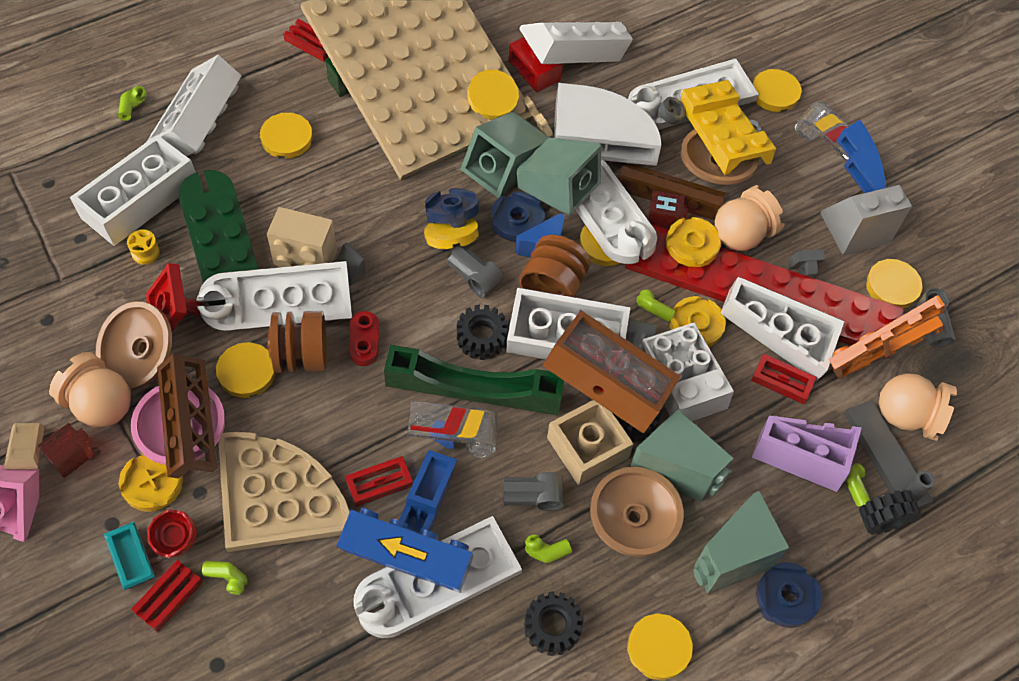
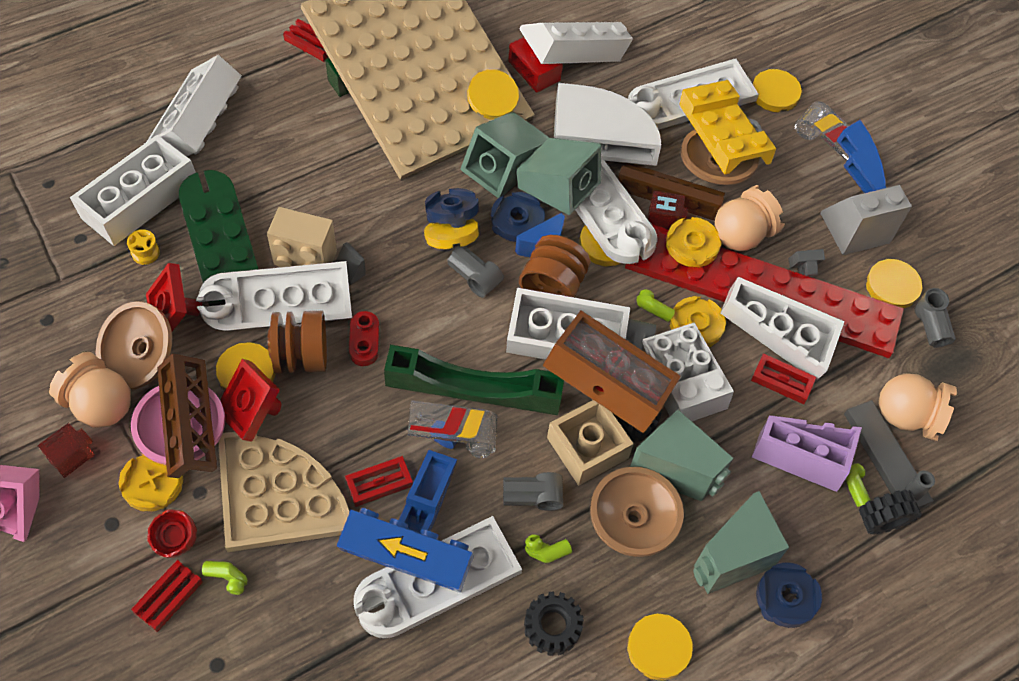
(23, 448): tan tile -> none
(129, 555): teal tile -> none
(130, 100): lime arm -> none
(249, 400): none -> red tile
(286, 135): yellow tile -> none
(485, 318): black tyre -> none
(542, 123): tan helmet -> none
(671, 110): dark grey tile -> none
(890, 338): orange wing -> none

